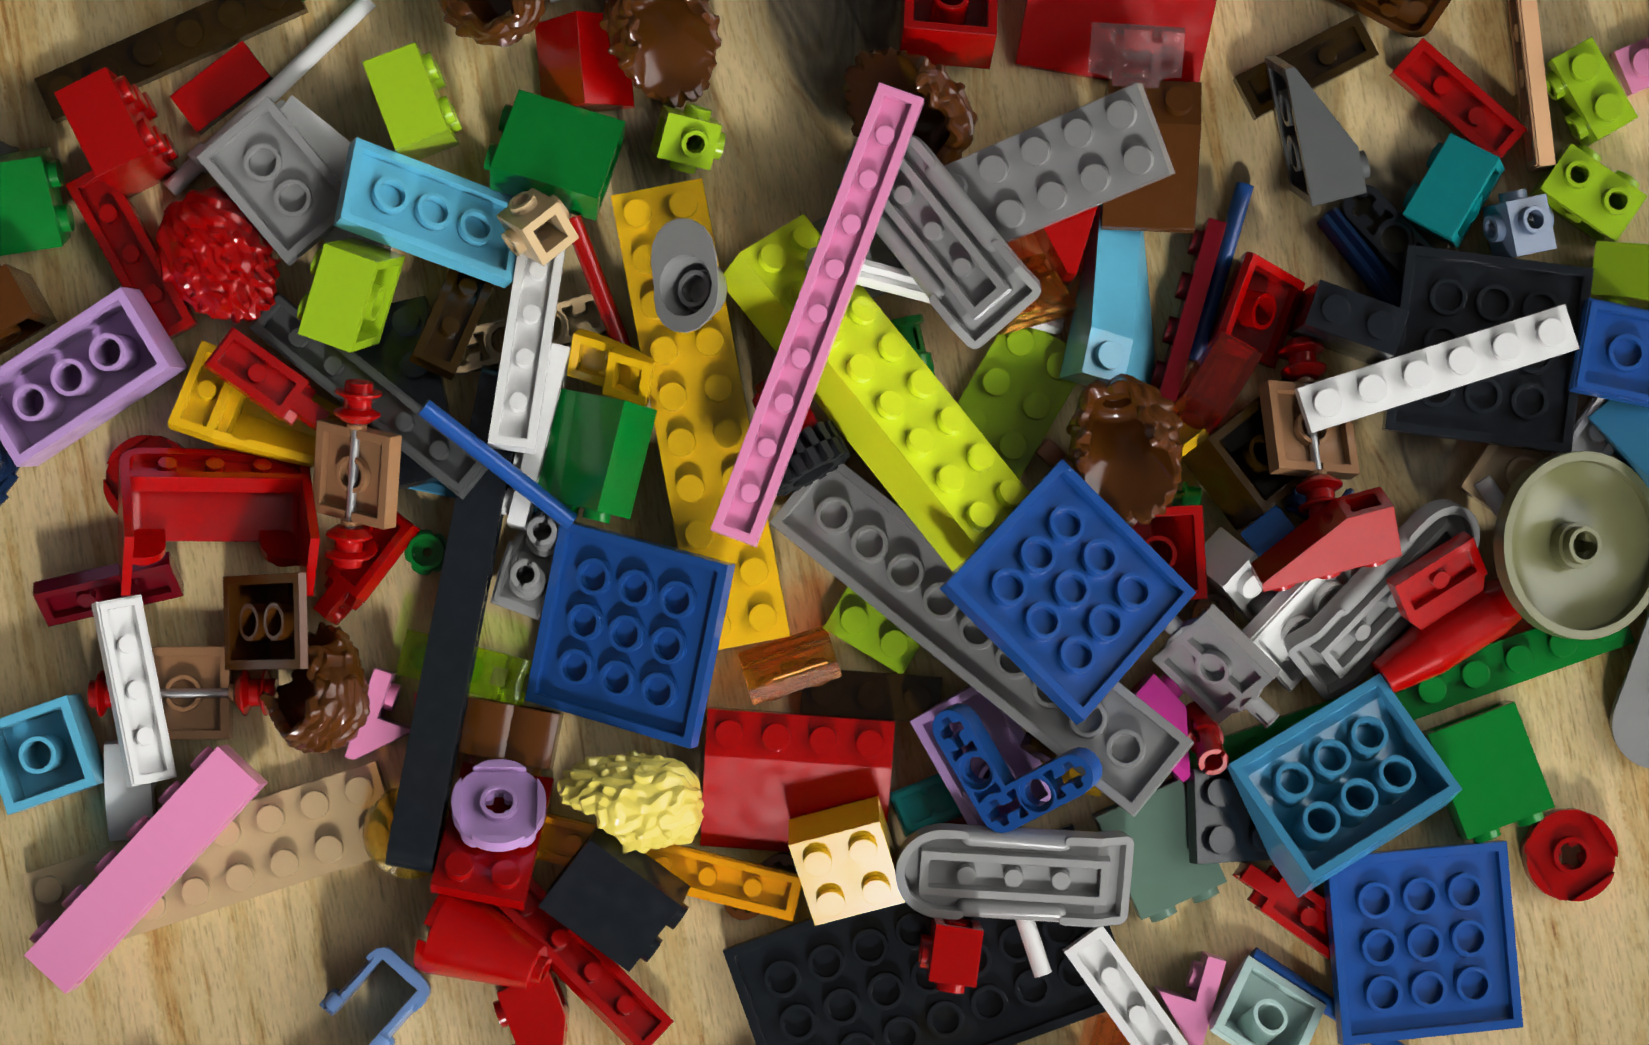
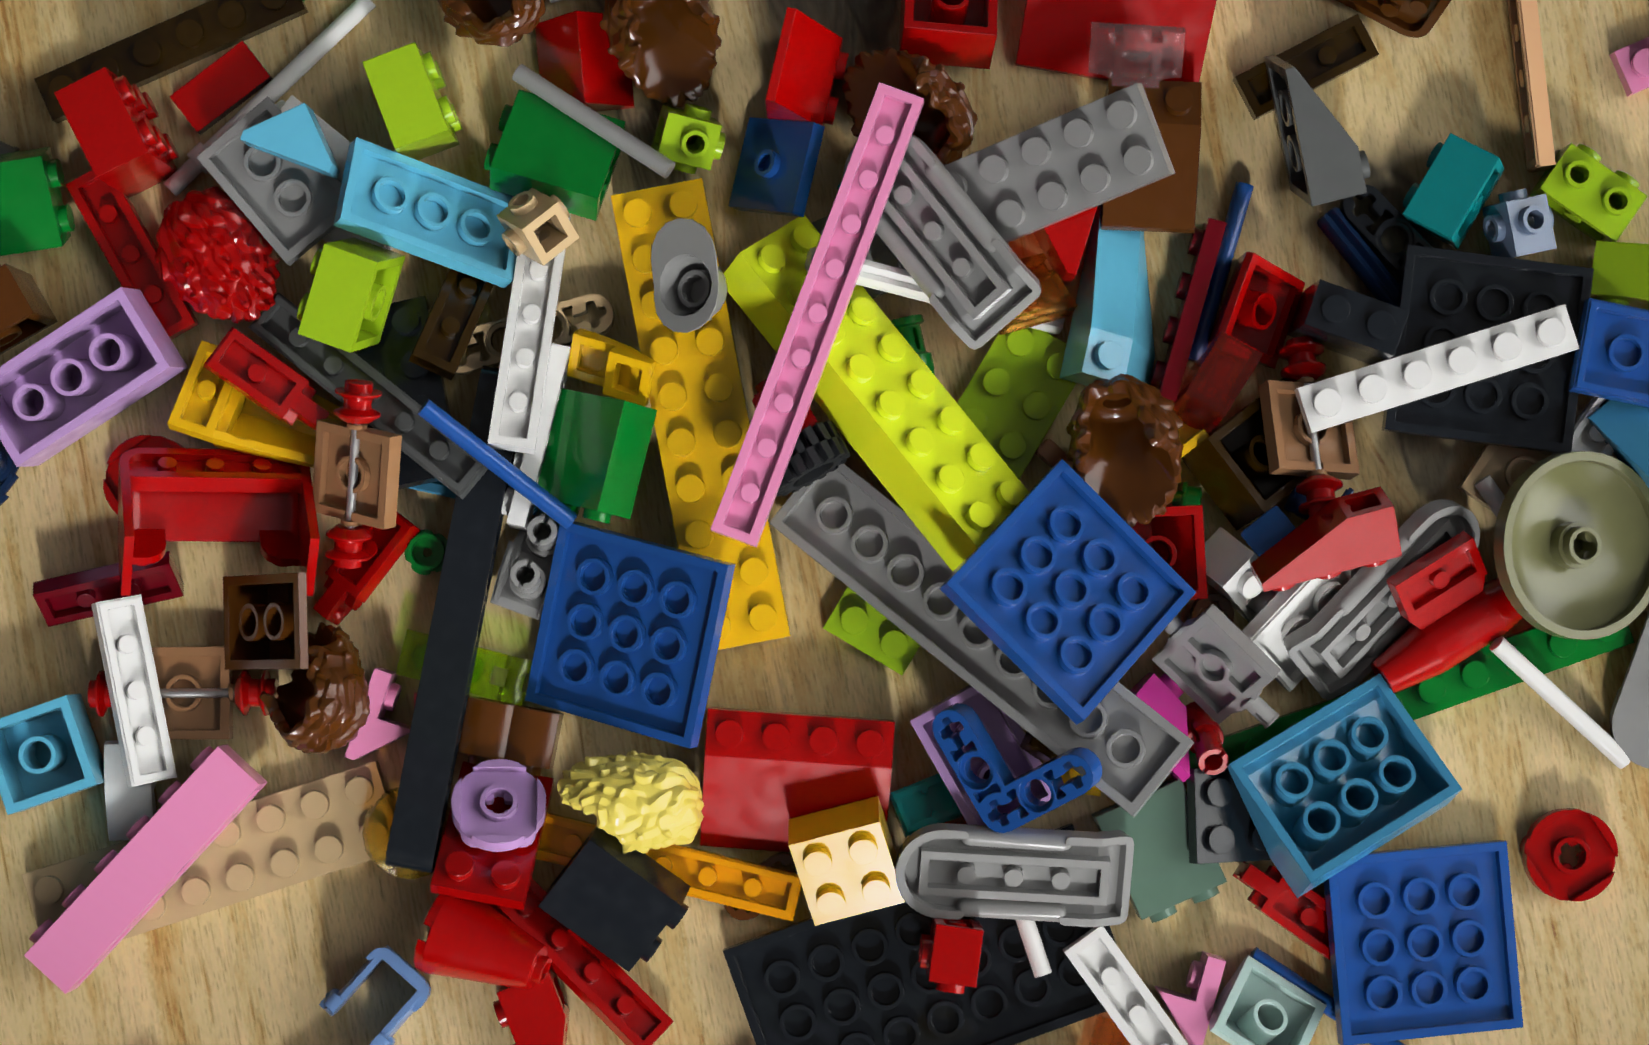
(295, 138): none -> medium azure slope
(593, 121): none -> light grey bar
(597, 283): red bar -> none
(776, 166): none -> blue plate
(789, 665): clear orange plate -> none
(805, 71): none -> red slope
(873, 696): dark brown plate -> none
(1457, 100): red plate -> none
(1495, 769): green brick -> none
(1559, 701): none -> white bar
(1588, 93): lime brick -> none

